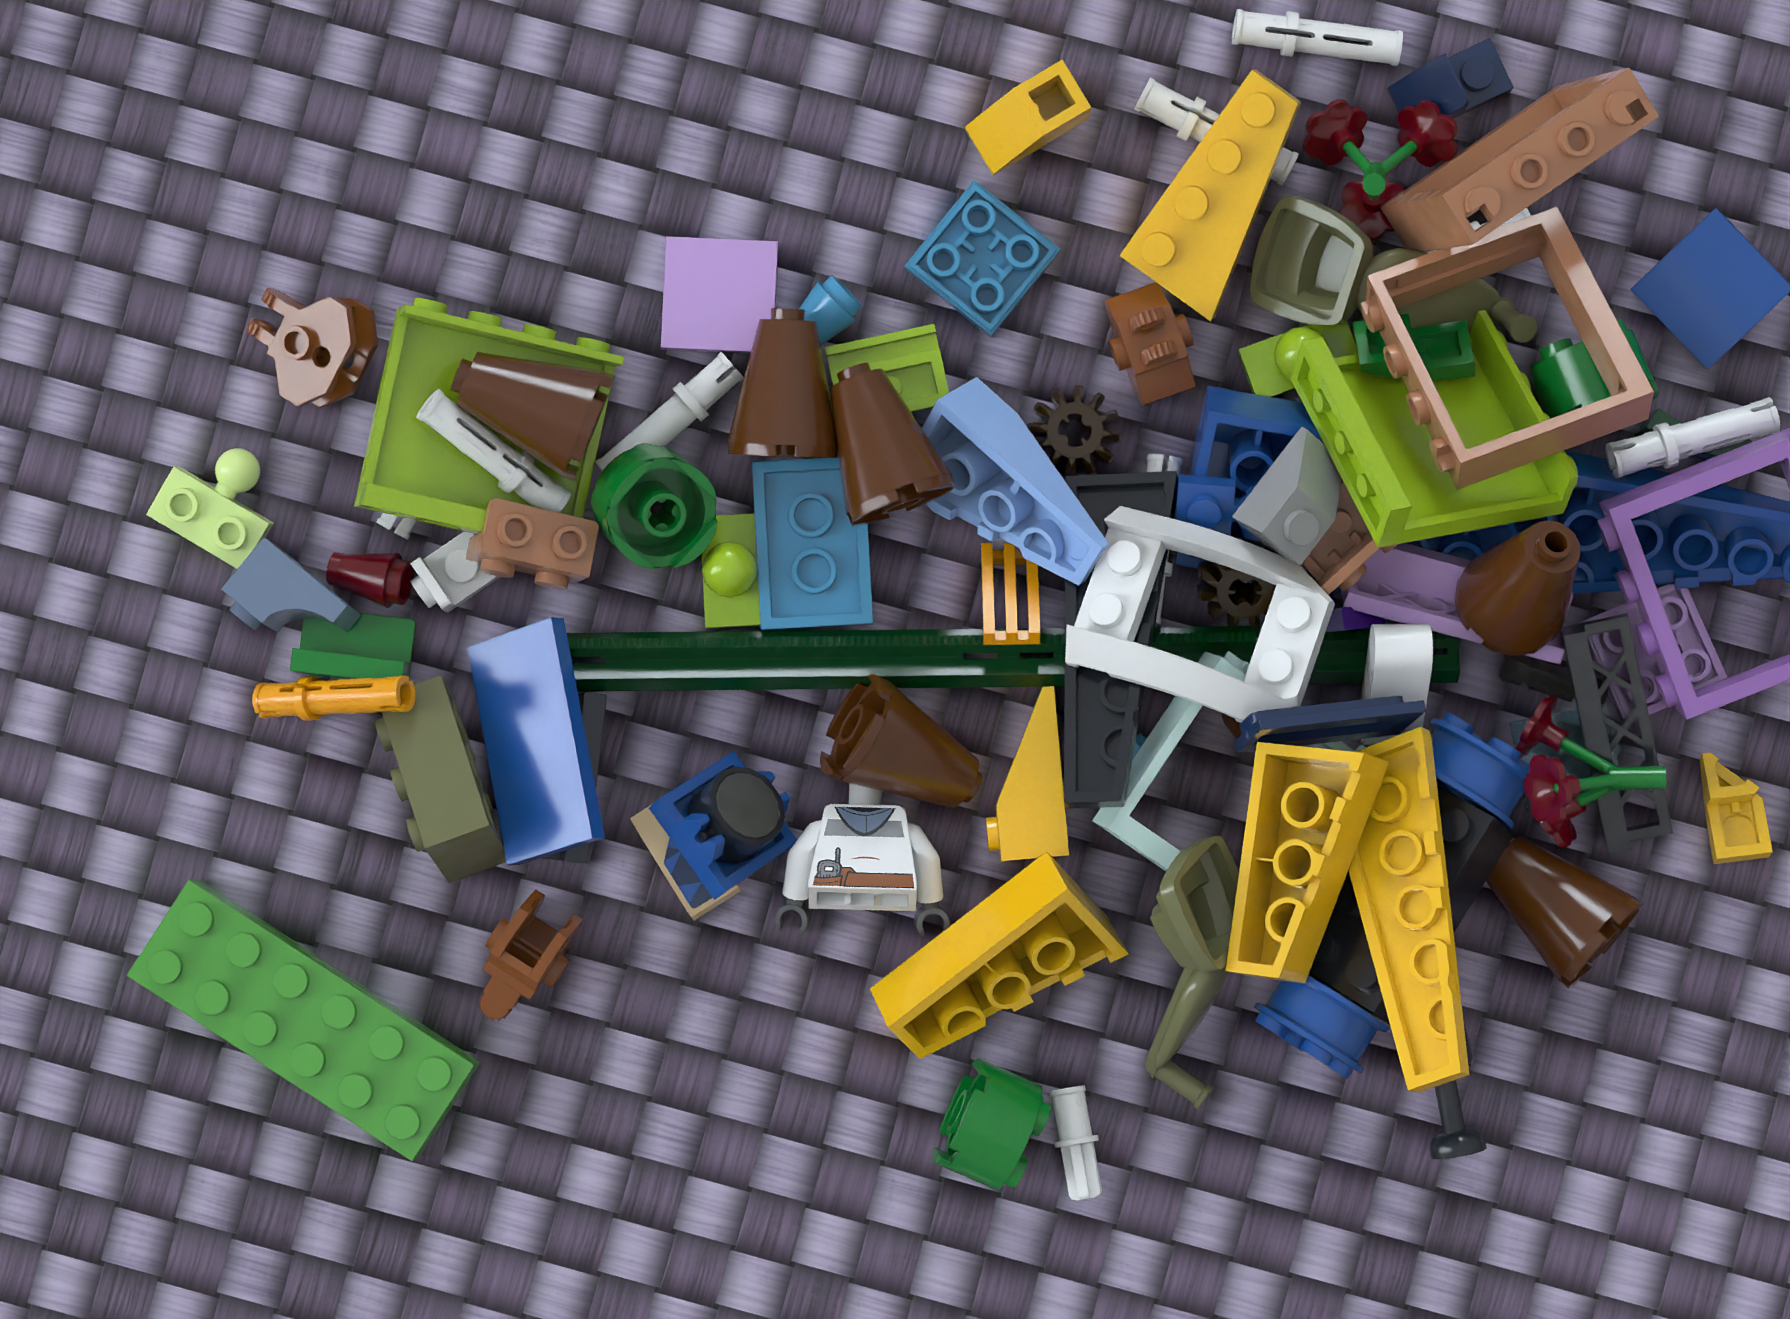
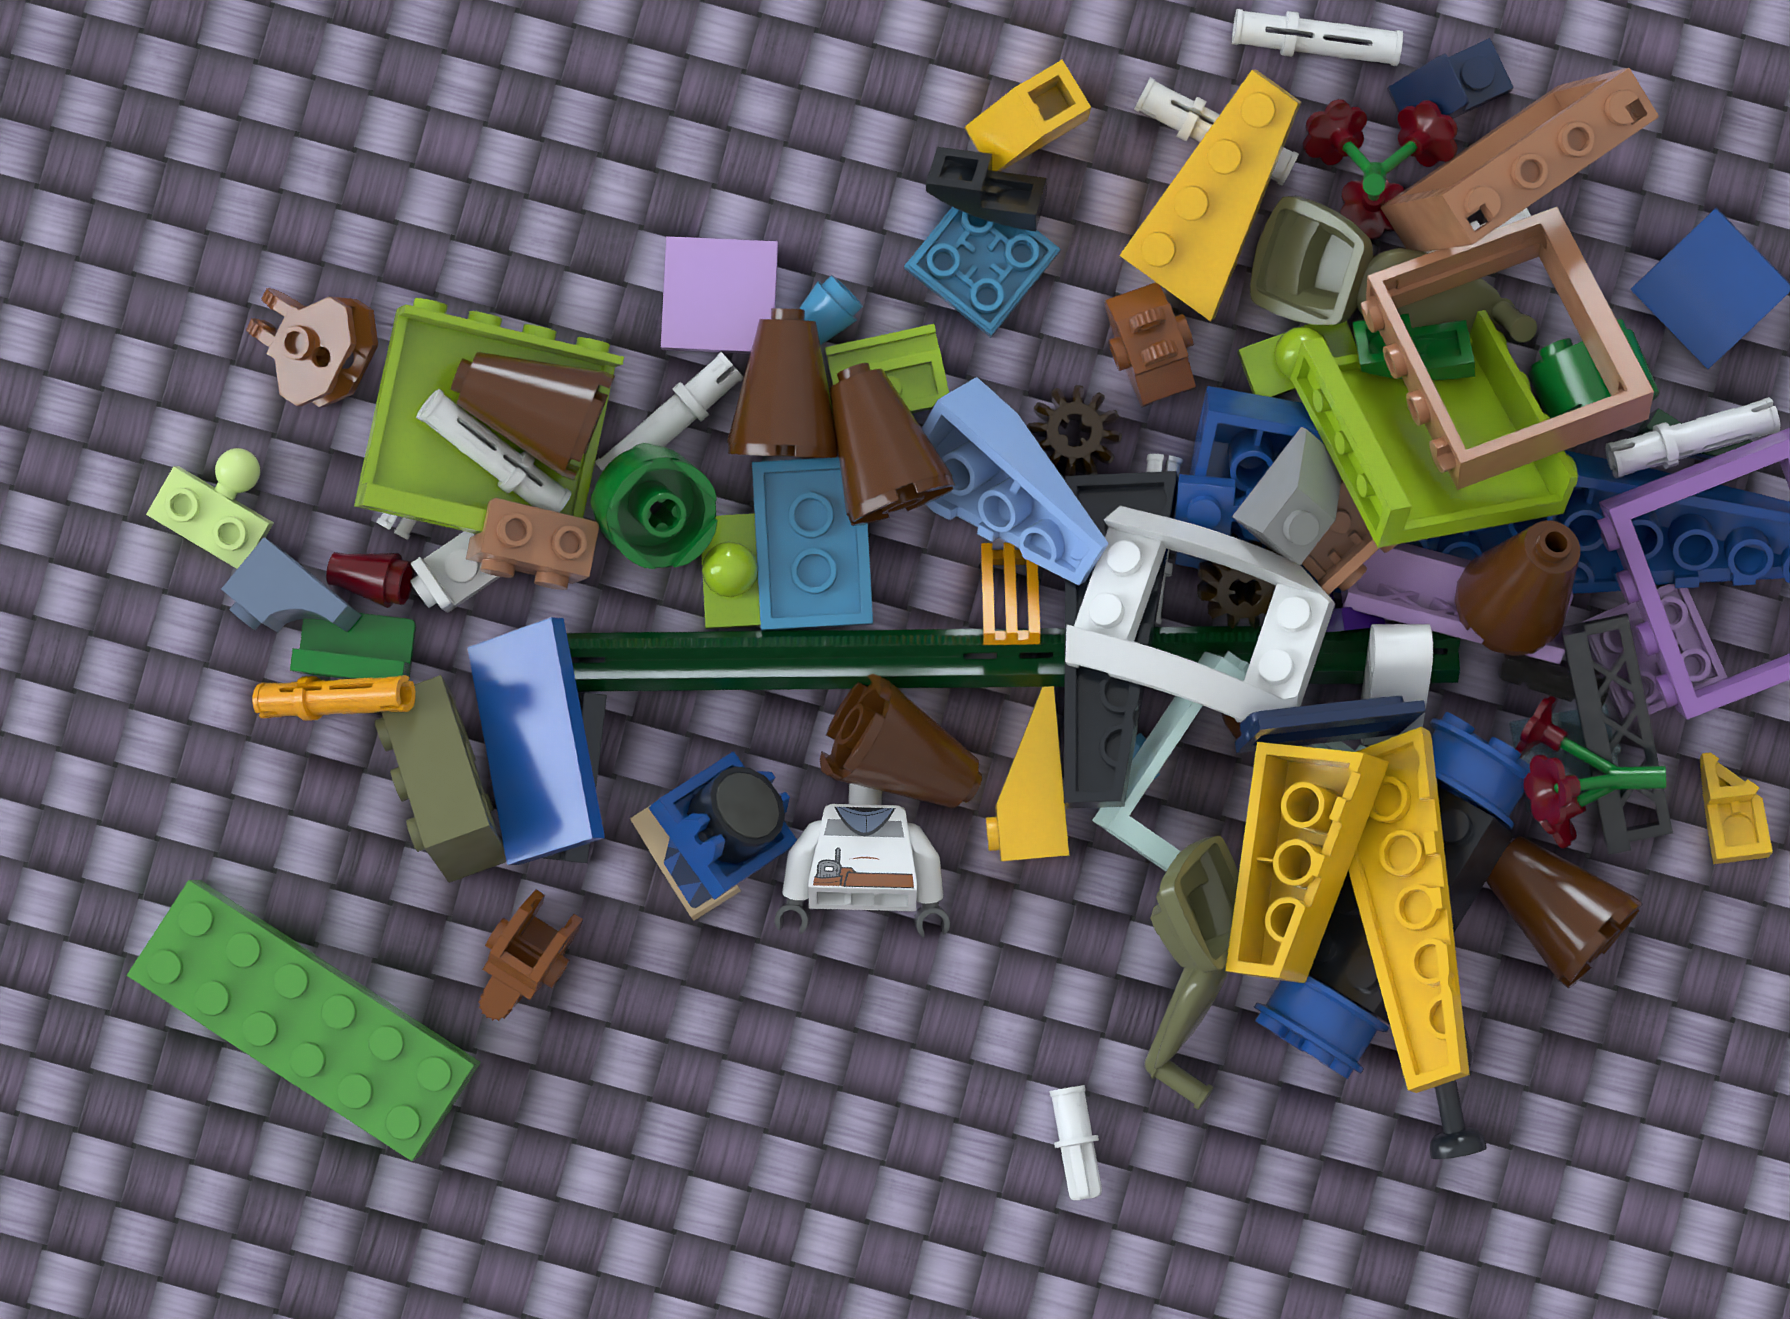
(969, 184): none -> black slope
(991, 1126): green brick -> none
(996, 957): yellow wedge -> none

